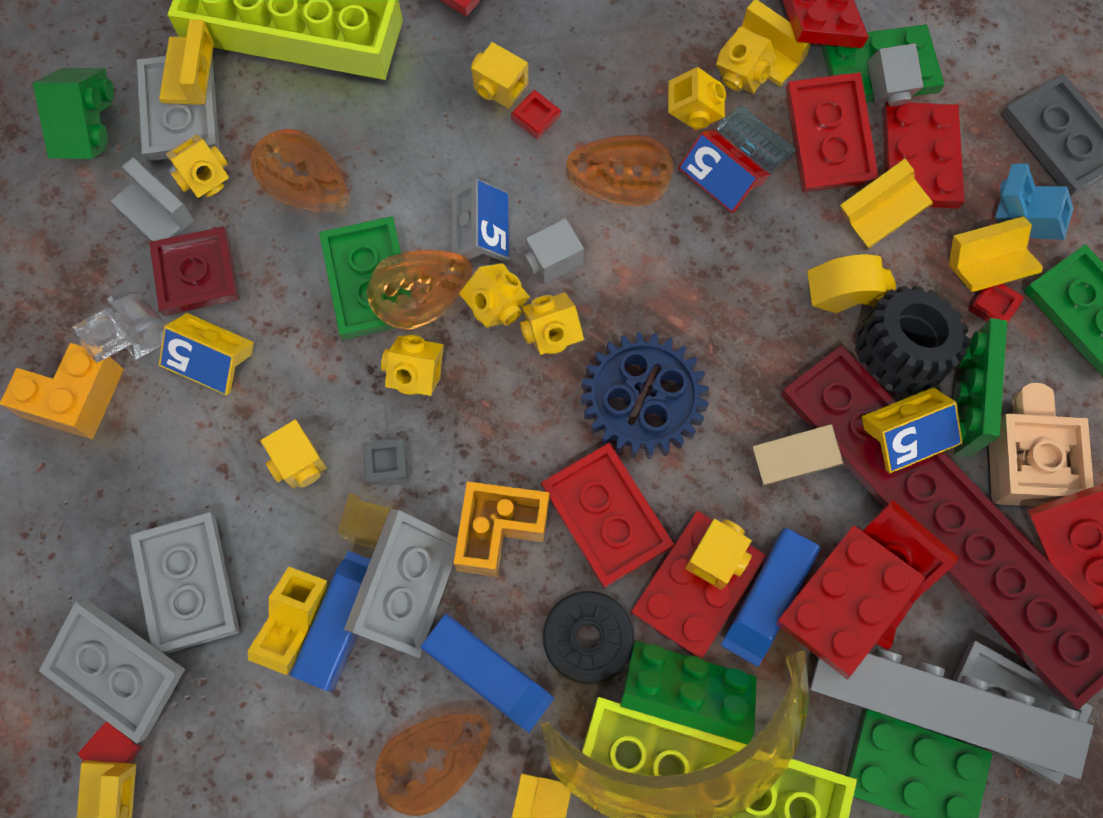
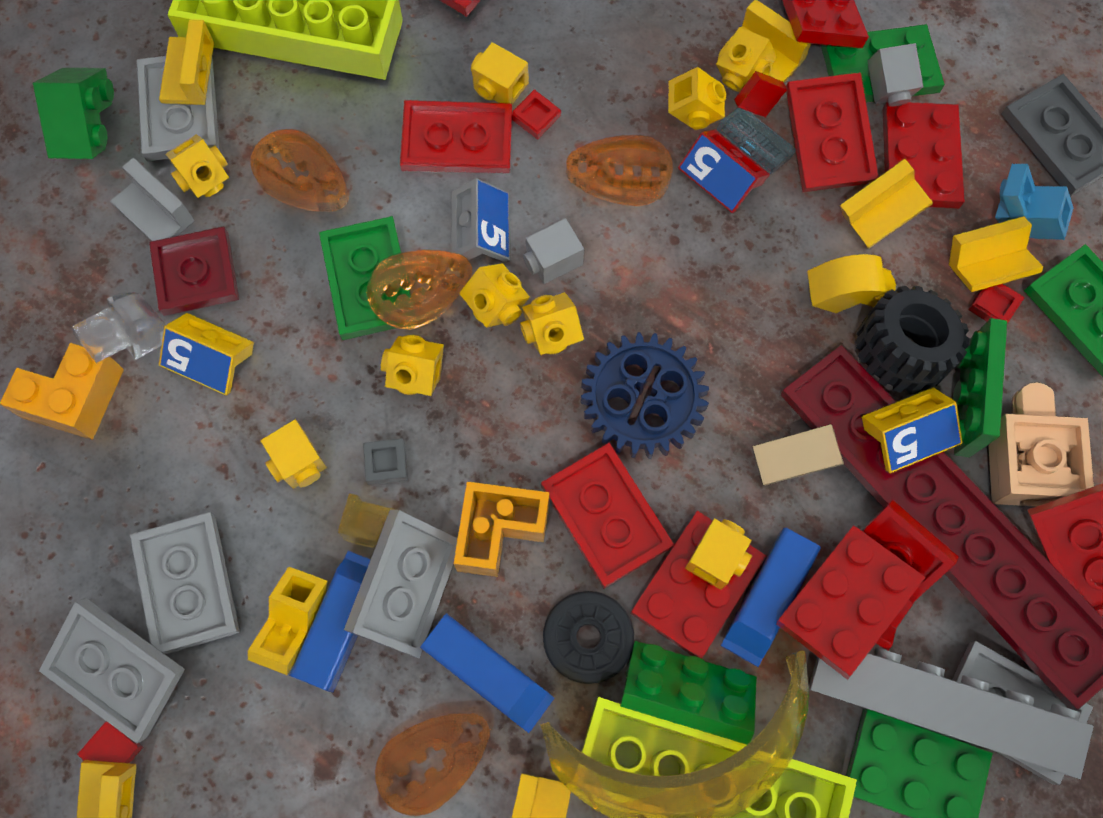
(456, 137): none -> red tile
(760, 94): none -> red tile

